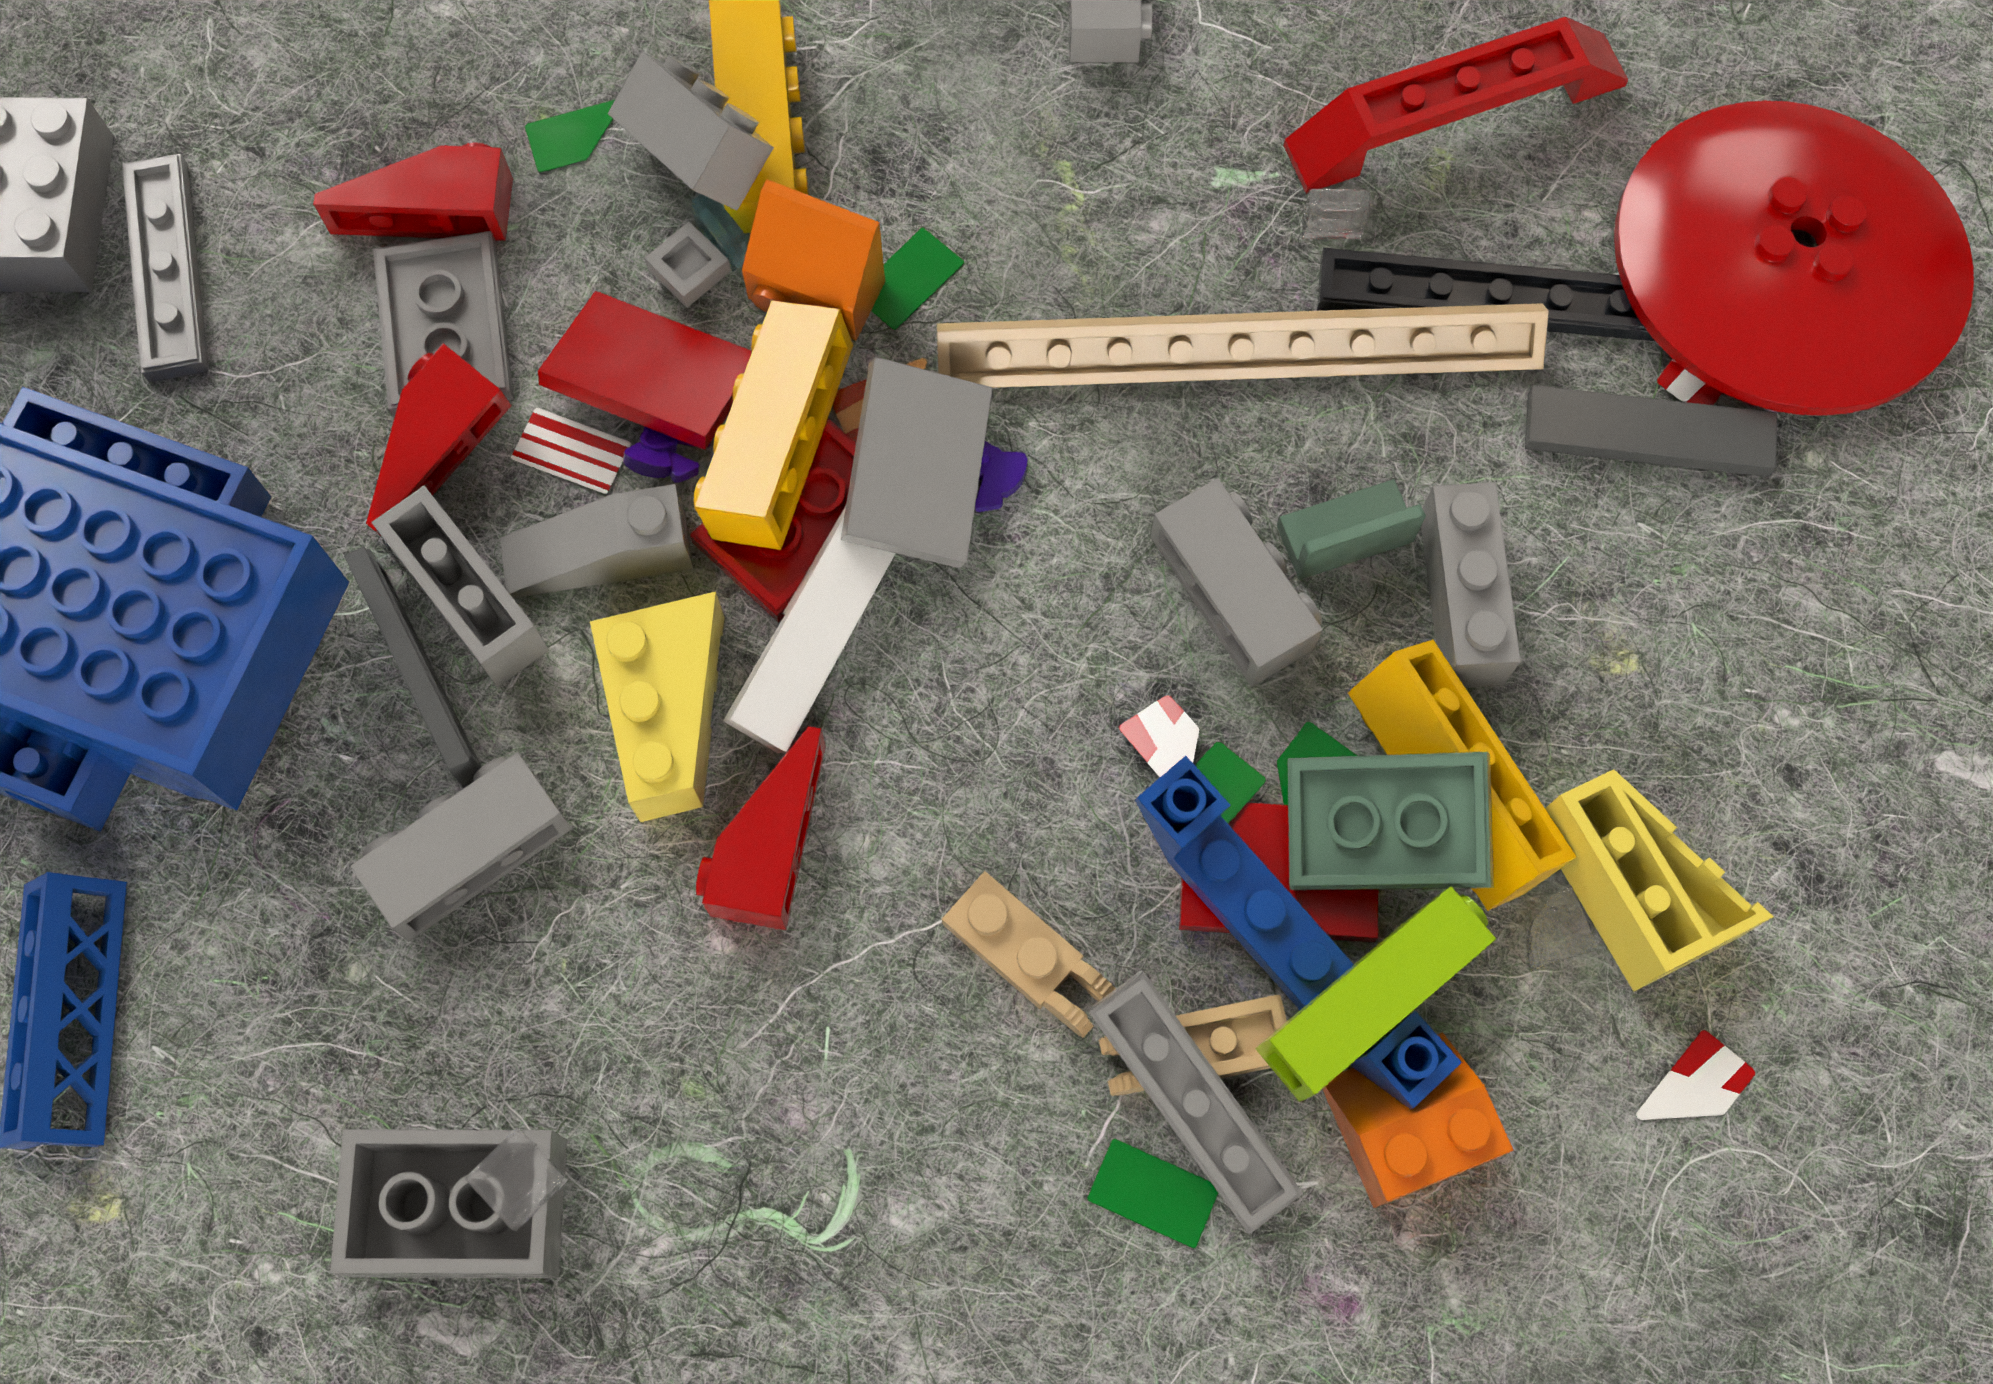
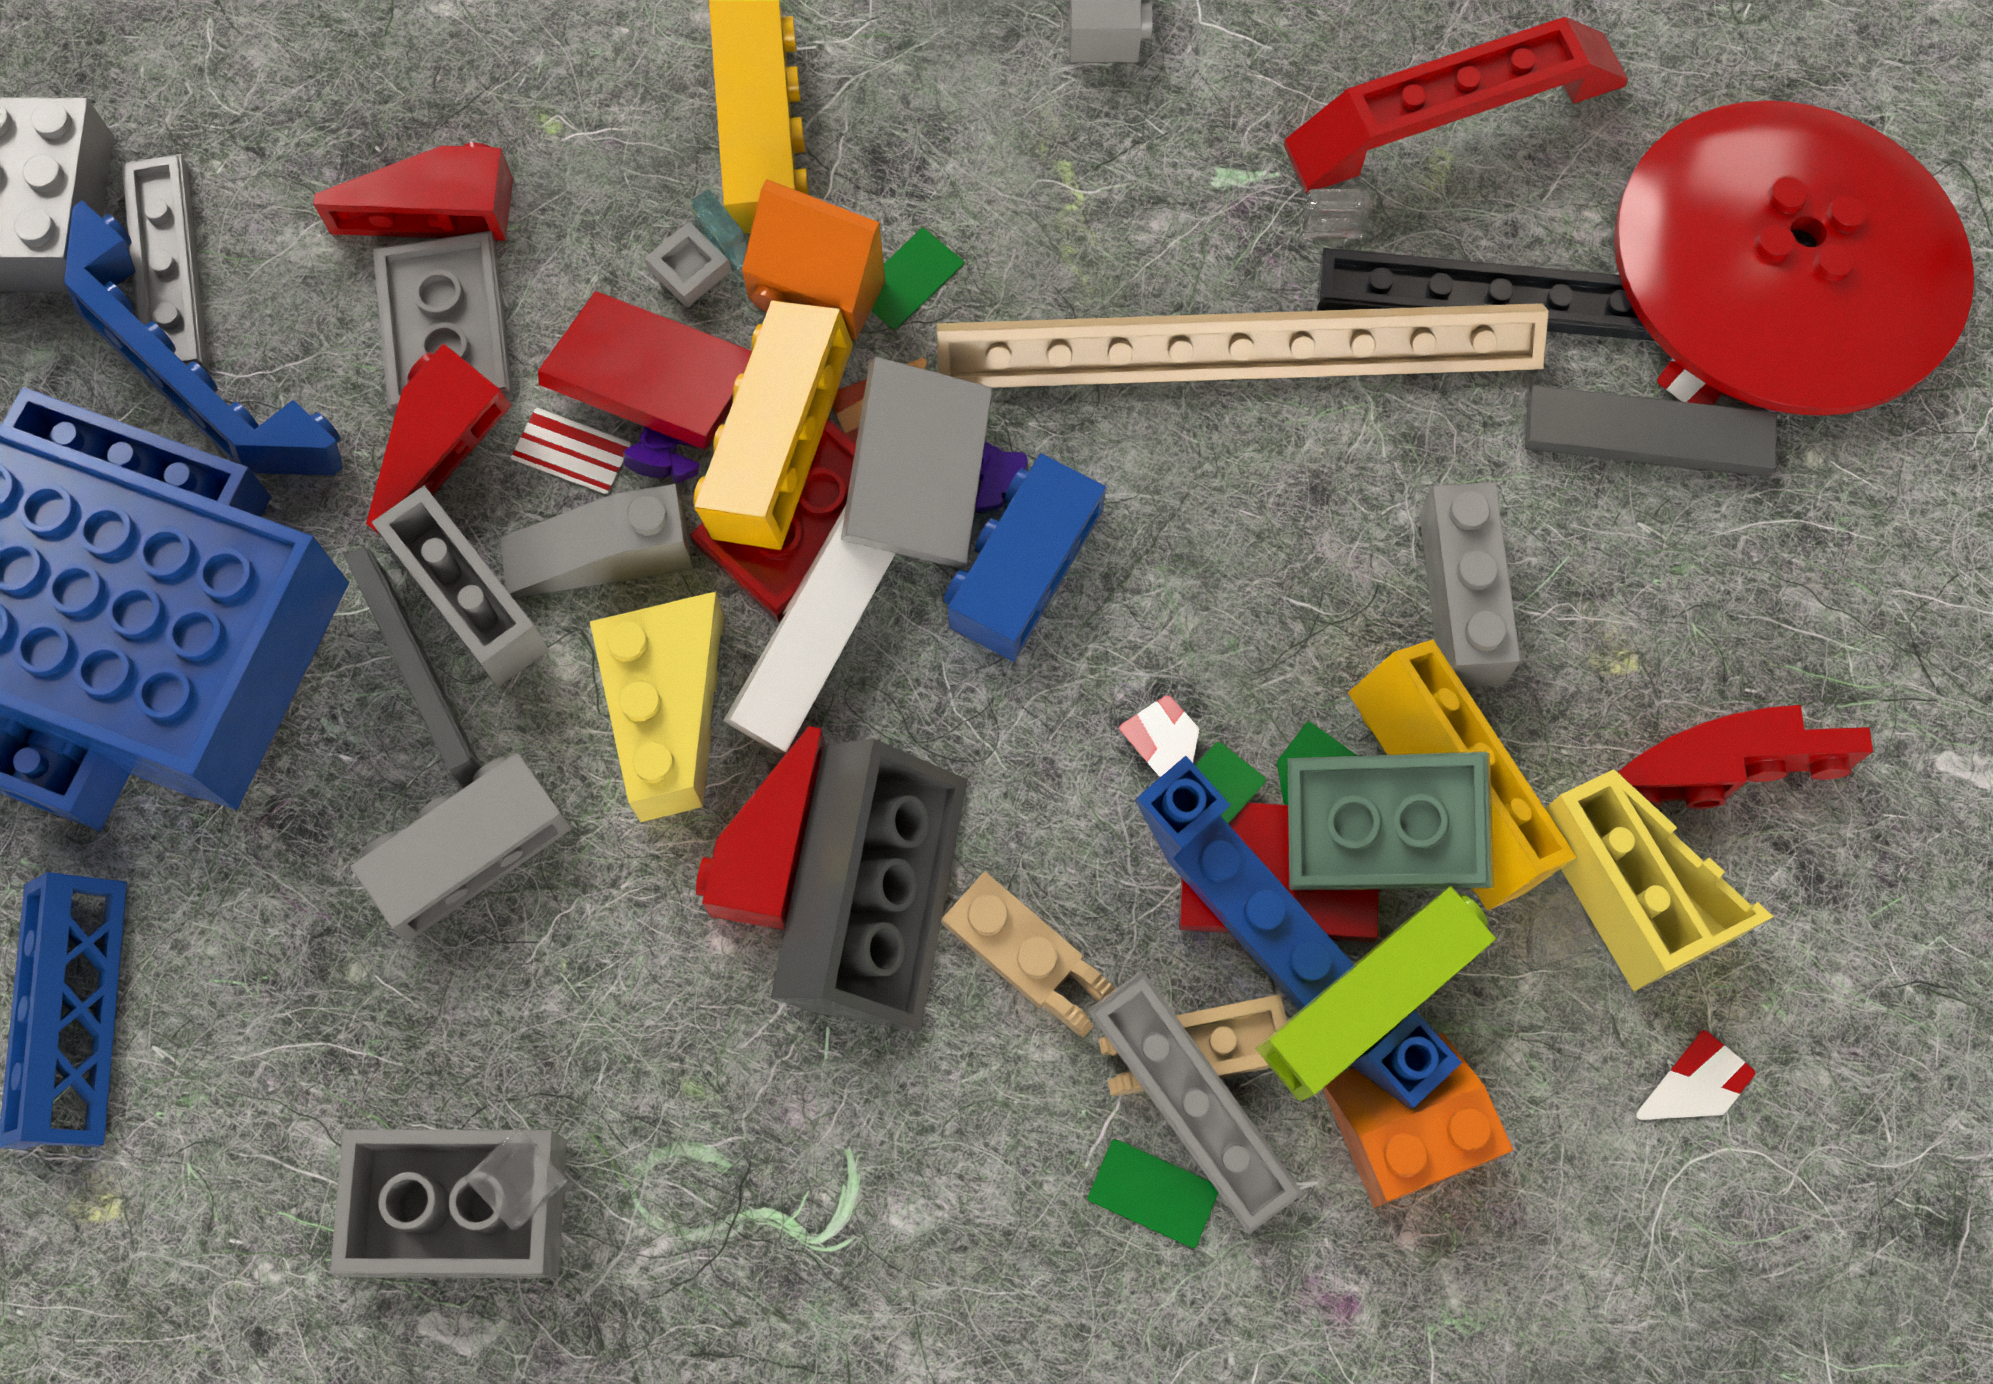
(281, 445): none -> blue slope
(567, 136): green sticker -> none
(691, 128): light grey brick -> none
(870, 886): none -> dark grey slope
(1024, 556): none -> blue brick
(1237, 581): light grey brick -> none
(1349, 528): sand green panel -> none
(1763, 744): none -> red slope

